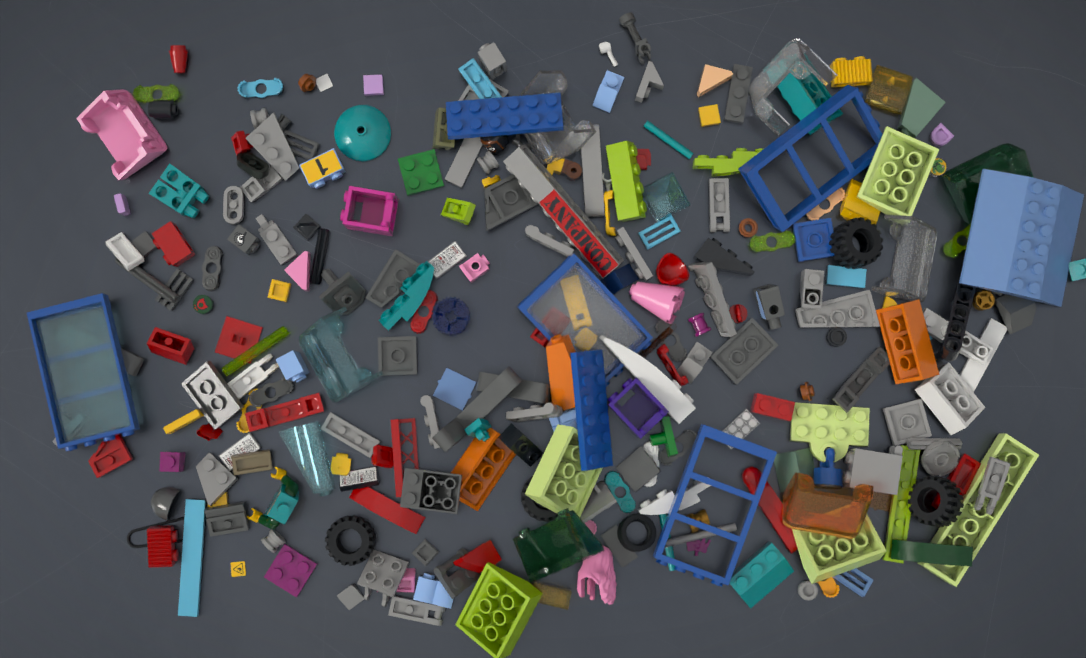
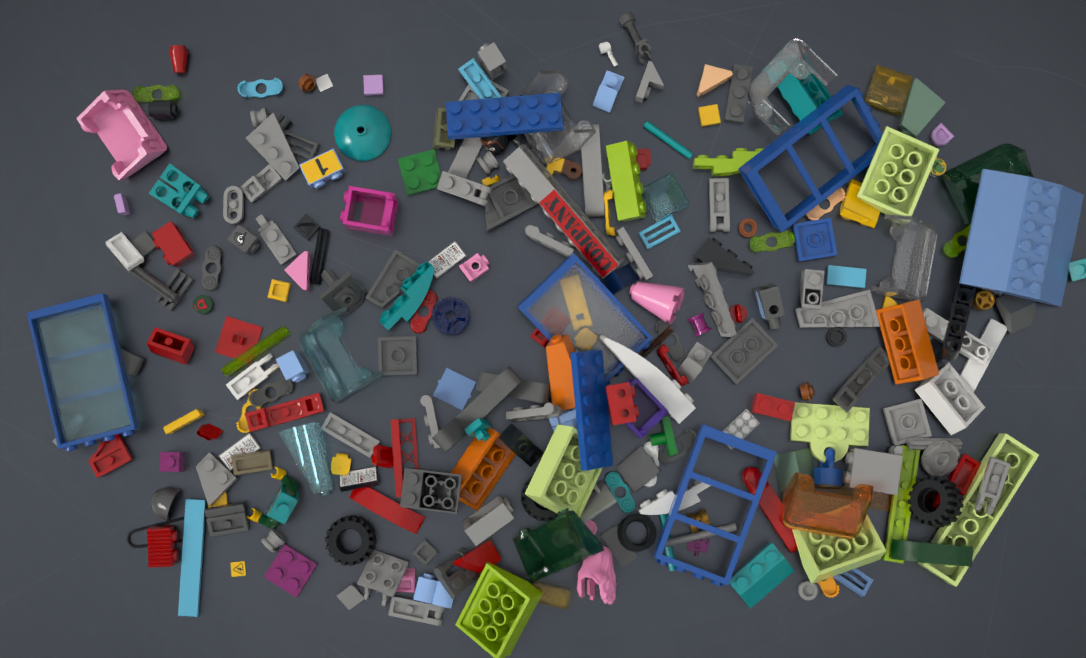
(212, 395): plate -> none
(240, 142): red tile -> none
(252, 165): pearl dark grey plate -> none
(458, 210): lime slope -> none
(463, 188): none -> light grey plate
(488, 519): none -> light grey window
(621, 403): none -> red brick
(672, 270): red helmet -> none
(852, 72): yellow brick -> none
(868, 238): black tyre -> none

